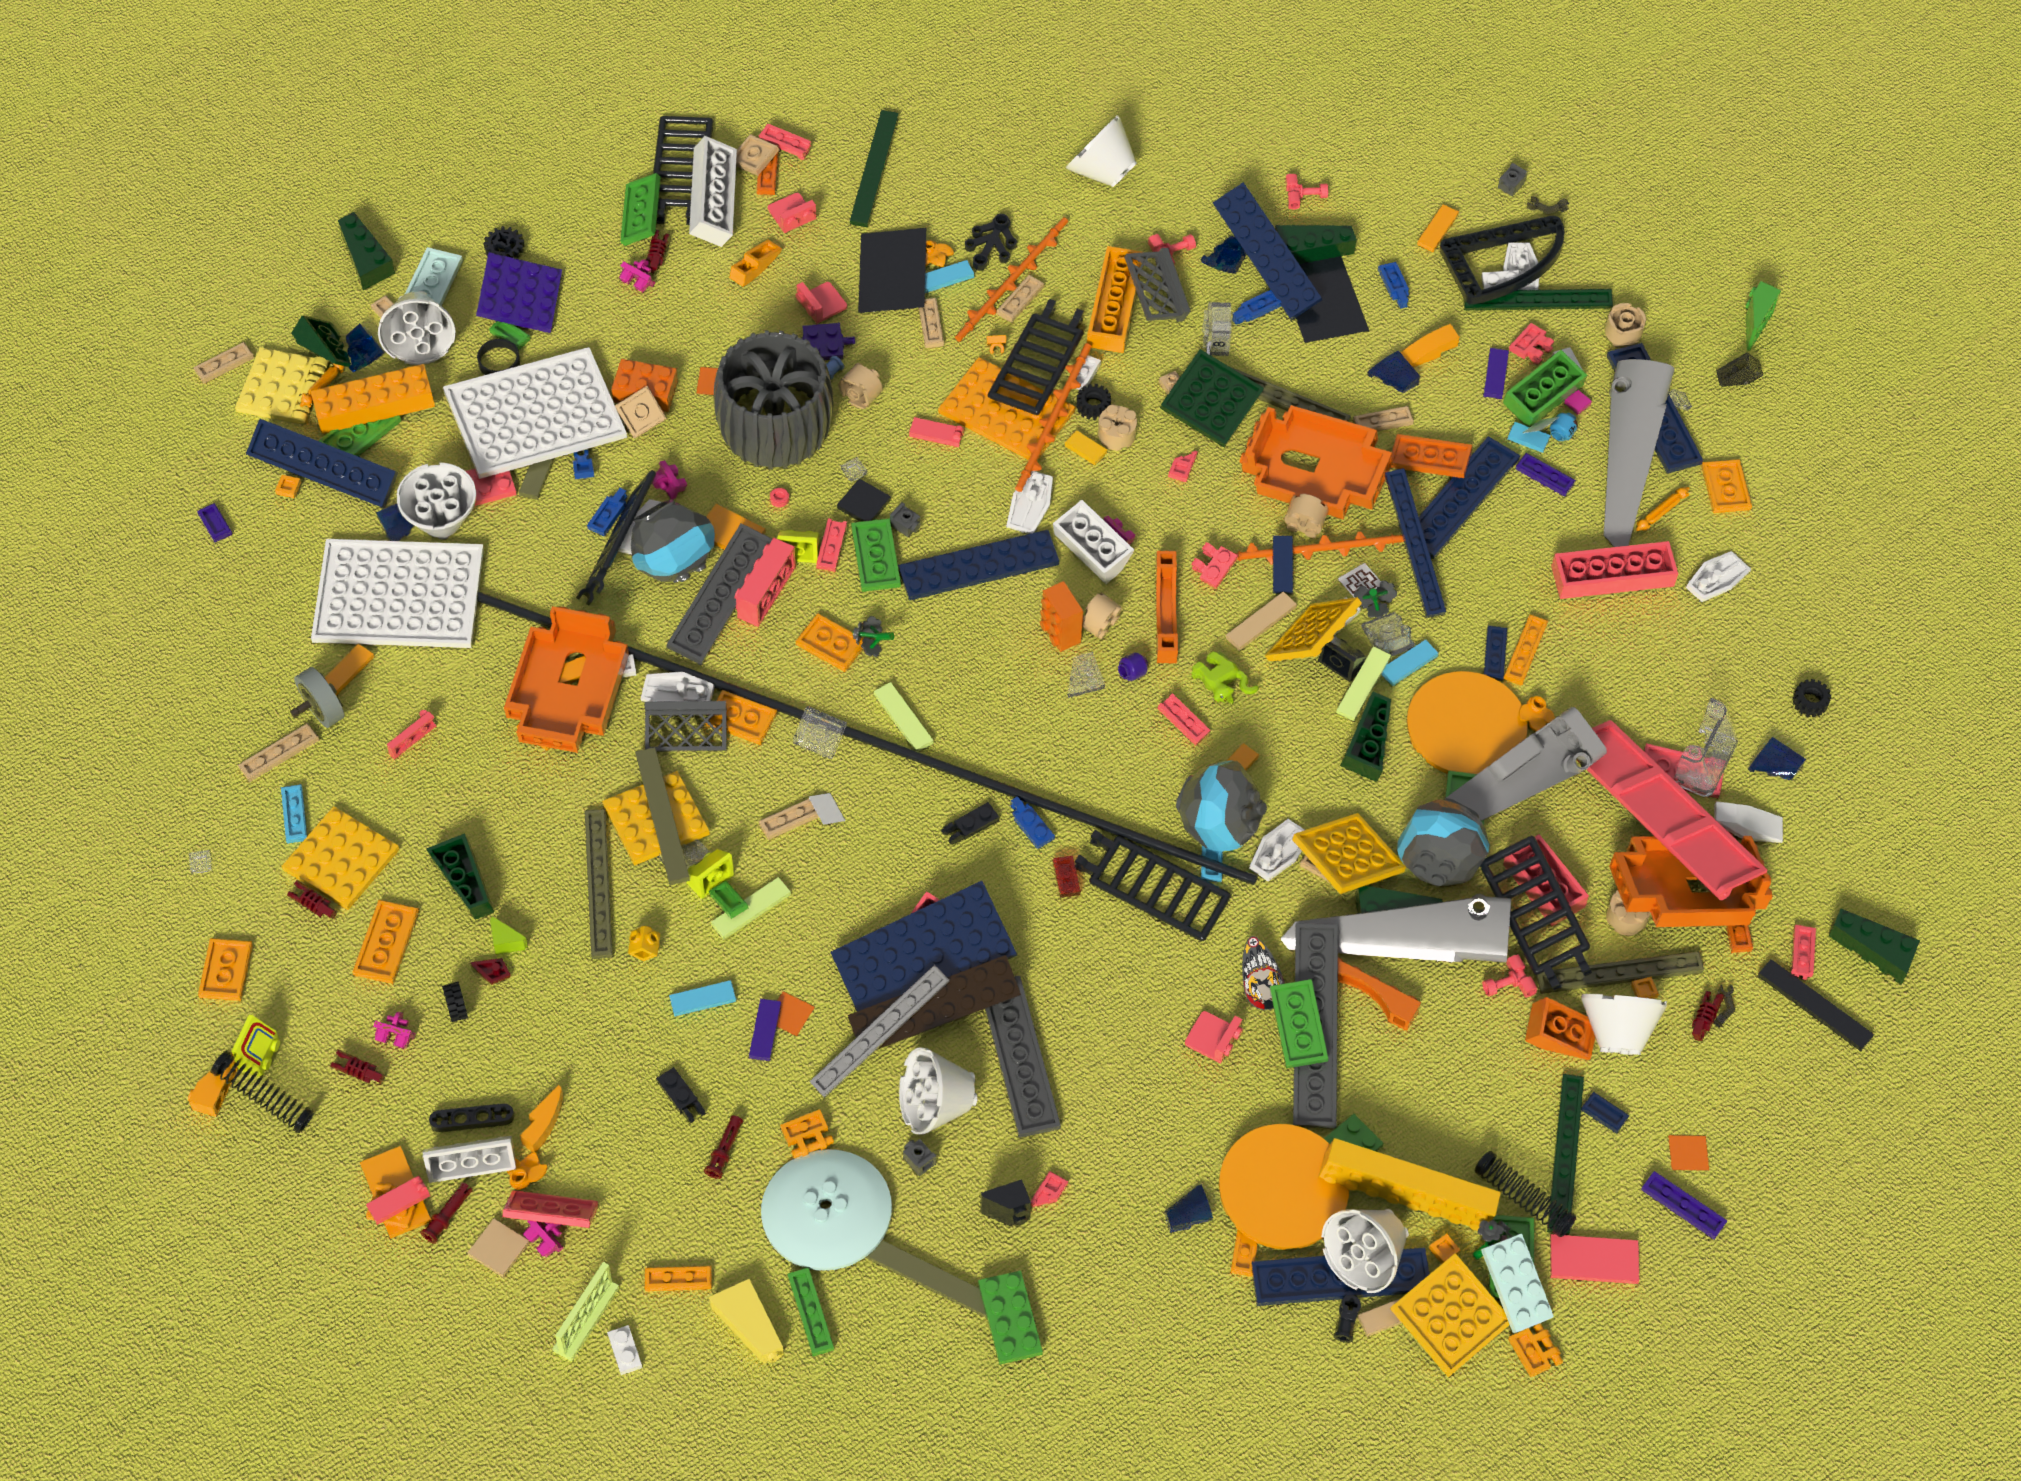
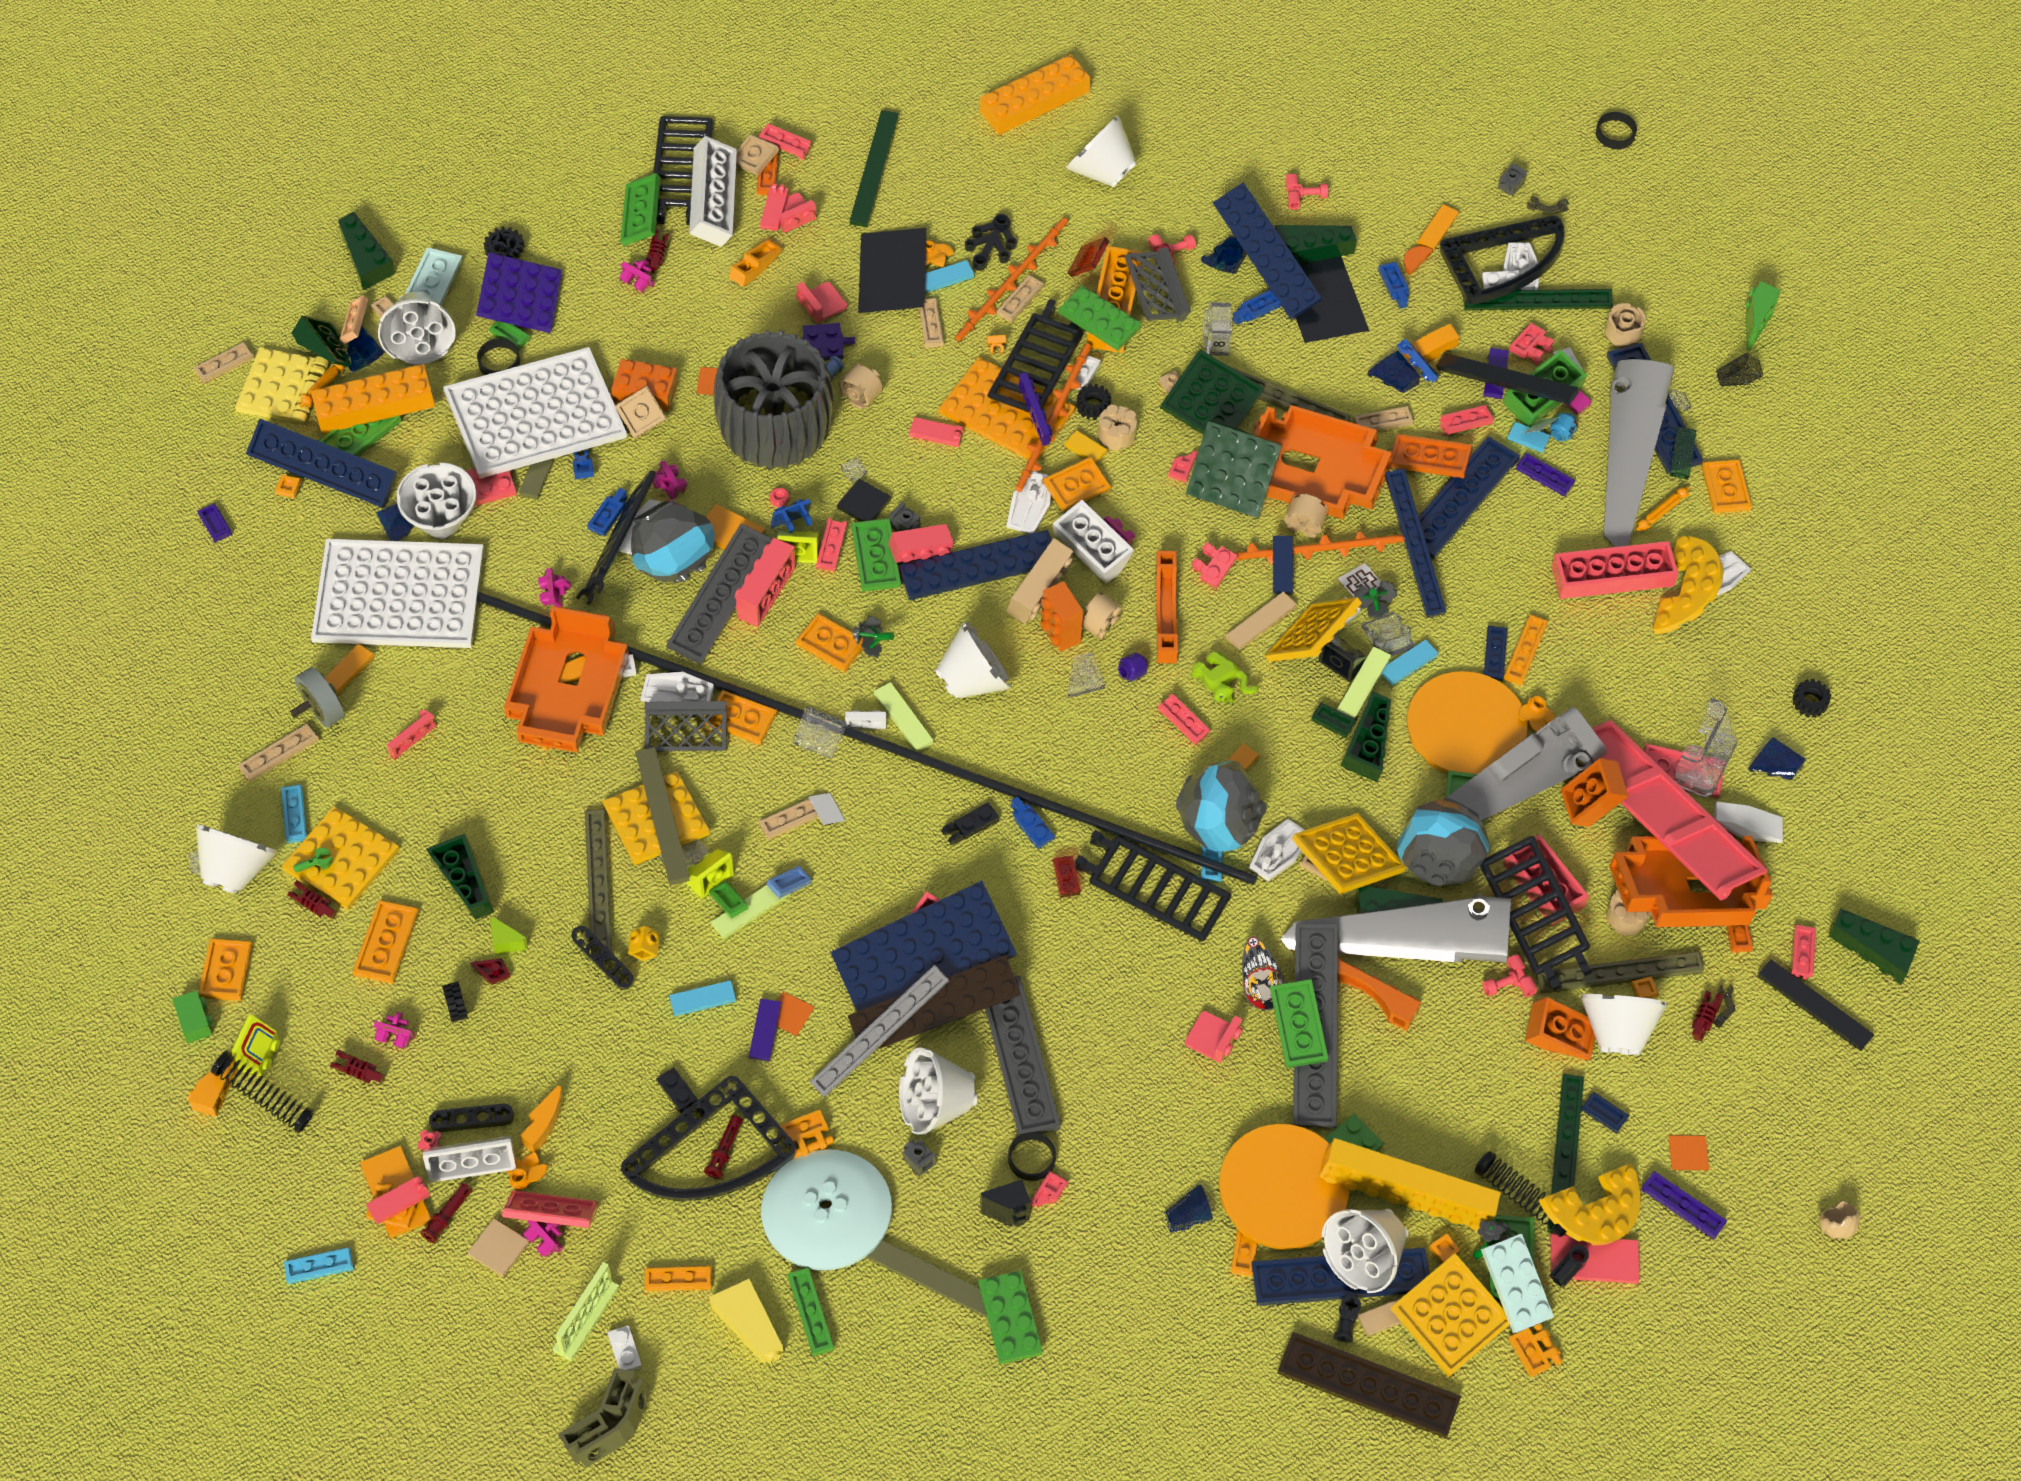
(192, 1016): none -> bright green brick
(229, 859): none -> white cone
(316, 860): none -> bright green bar
(318, 1265): none -> medium azure tile
(354, 319): none -> light nougat tile
(425, 1135): none -> coral plate
(556, 587): none -> dark pink hips
(604, 956): none -> black beam
(610, 1424): none -> olive brick
(693, 1124): none -> black beam
(774, 207): none -> coral hinge
(785, 515): none -> blue plate
(789, 882): none -> medium blue tile
(866, 720): none -> white plate
(920, 543): none -> coral brick
(971, 666): none -> white cone
(1031, 1136): none -> black tyre
(1033, 403): none -> dark purple plate
(1034, 94): none -> light orange brick
(1045, 573): none -> tan brick
(1076, 483): none -> light orange tile
(1088, 257): none -> clear red tile
(1100, 318): none -> bright green plate
(1234, 468): none -> dark green plate
(1333, 720): none -> dark green plate
(1369, 1385): none -> dark brown plate
(1415, 257): none -> orange tile
(1418, 360): none -> blue hinge
(1465, 420): none -> coral hinge
(1507, 378): none -> black tile
(1569, 1267): none -> black piece
(1594, 792): none -> orange brick
(1603, 1219): none -> yellow plate
(1617, 116): none -> black tyre
(1682, 453): none -> clear green tile
(1700, 583): none -> yellow plate
(1840, 1221): none -> tan hair

